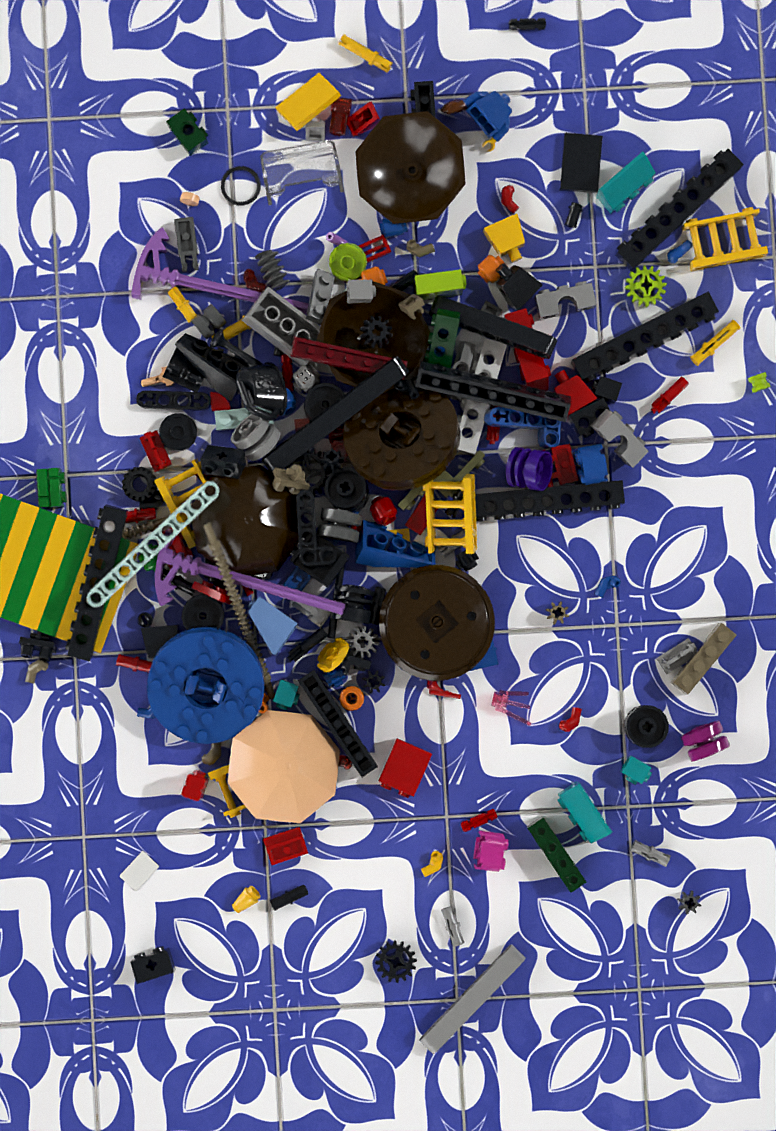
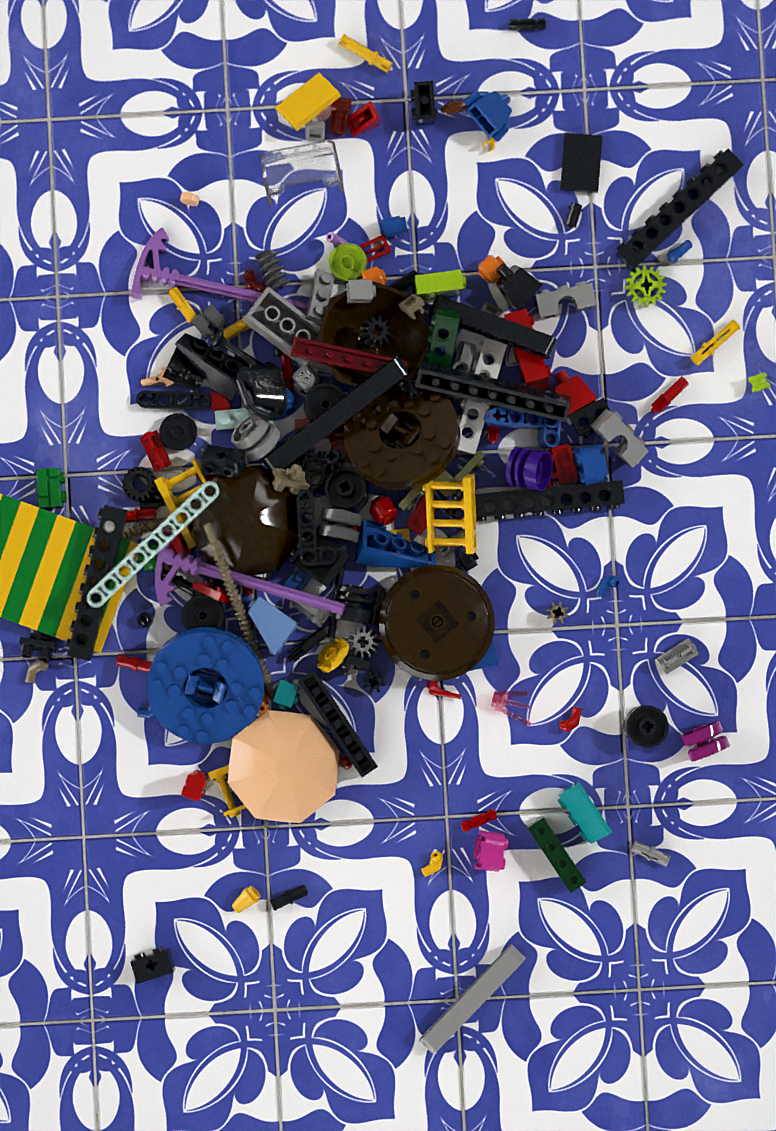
(139, 871): white sticker -> none
(157, 636): black torso -> none
(186, 241): dark grey hinge -> none
(191, 142): dark green brick -> none
(213, 755): dark tan arm -> none
(235, 169): black tyre -> none
(285, 845): red plate -> none
(335, 677): blue gear -> none
(347, 704): orange head -> none
(404, 768): red brick -> none
(408, 965): black gear -> none
(410, 167): dark brown piece -> none
(418, 250): dark tan arm -> none
(452, 926): light grey pin -> none
(506, 198): red arm -> none
(506, 237): yellow torso -> none
(606, 389): black brick -> none
(626, 183): teal slope -> none
(636, 770): teal brick -> none
(686, 897): dark grey gear -> none
(703, 303): black brick -> none
(704, 658): dark tan arch -> none
(737, 254): yellow fence -> none

